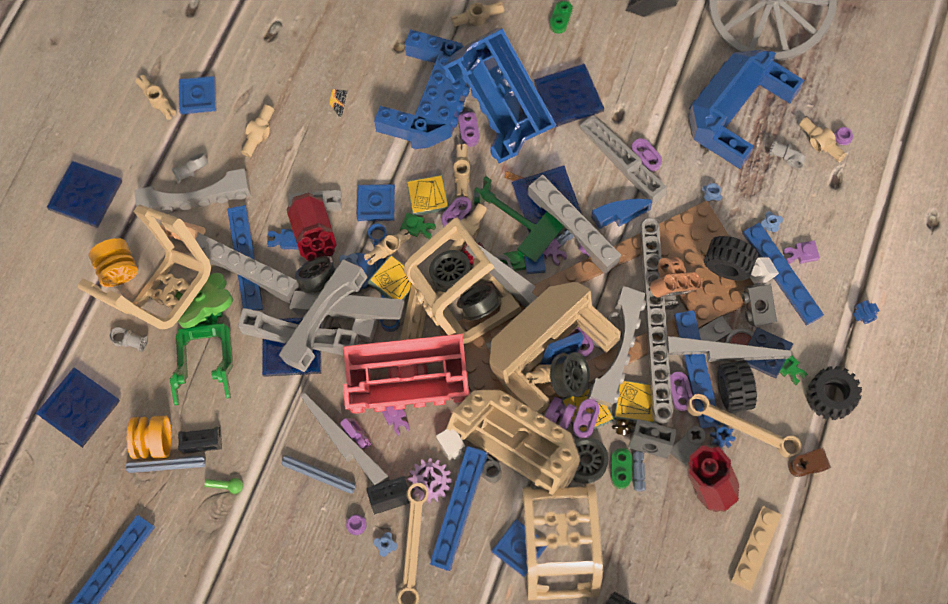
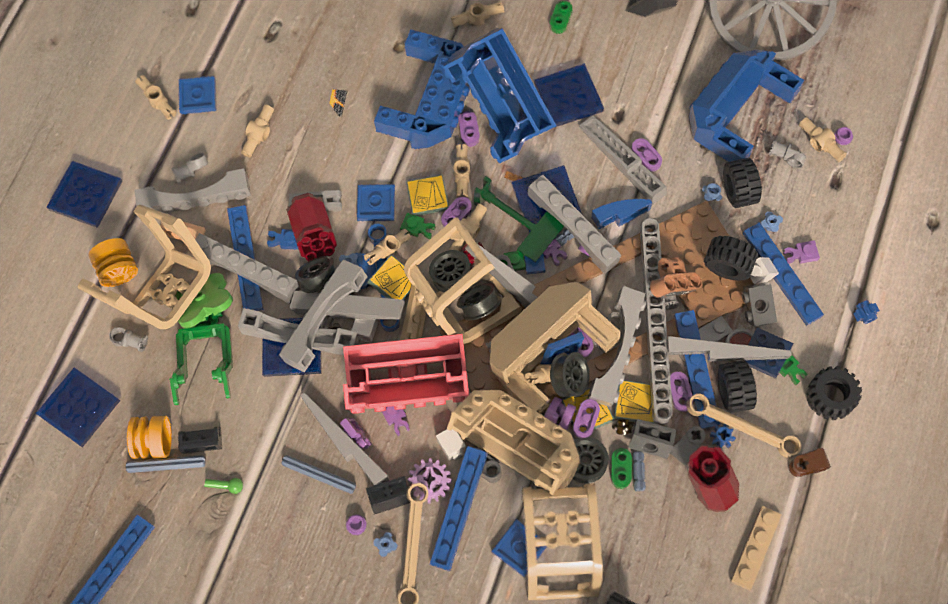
(742, 182): none -> black tyre

